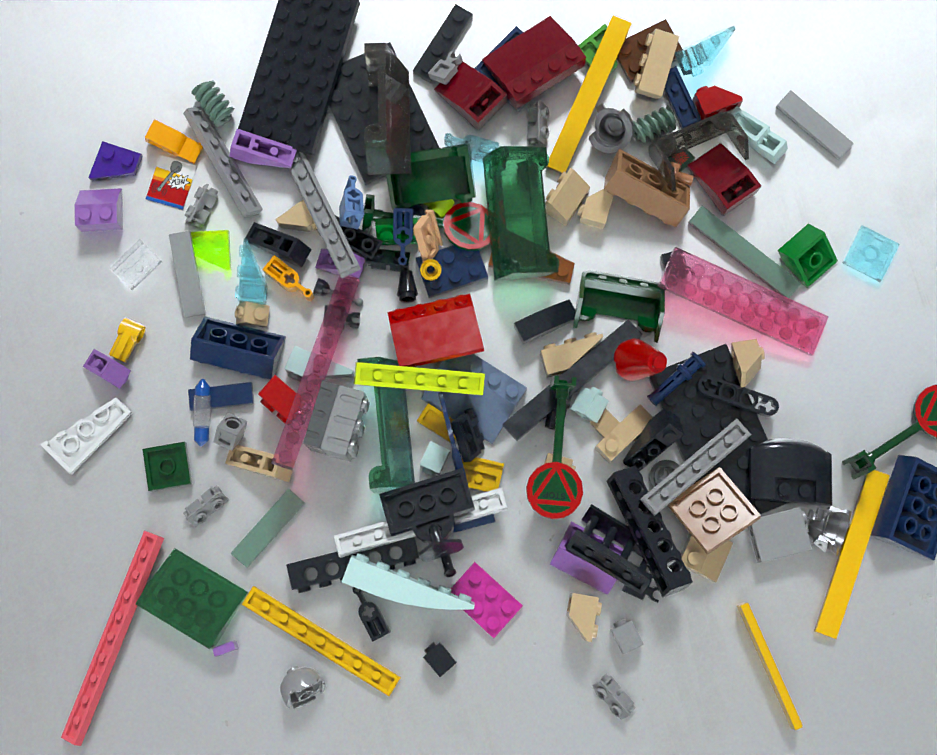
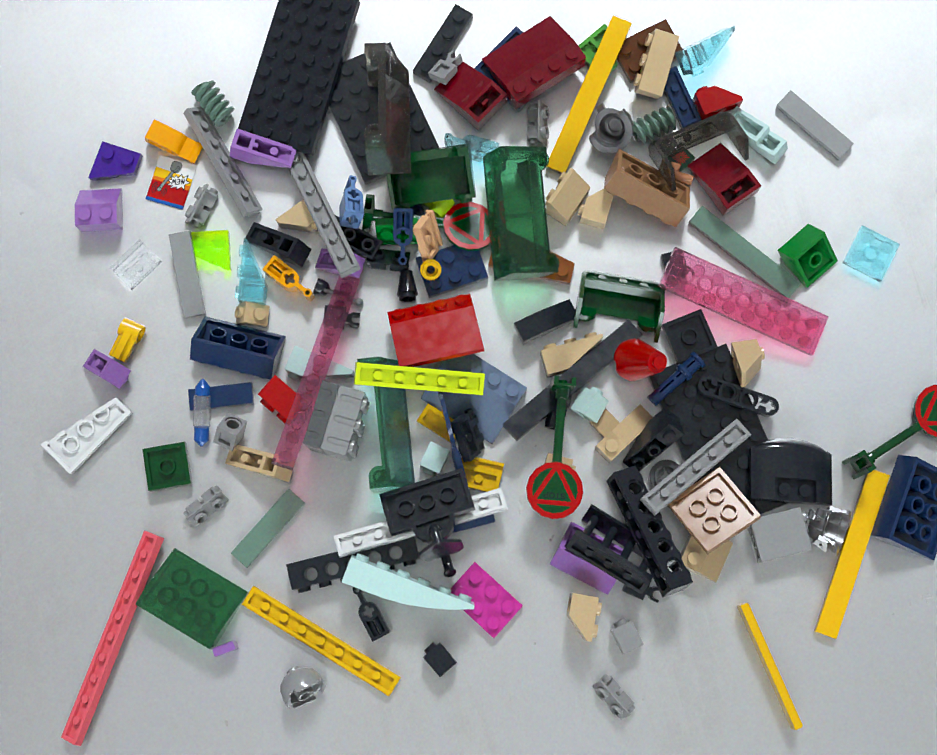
(689, 335): none -> black plate

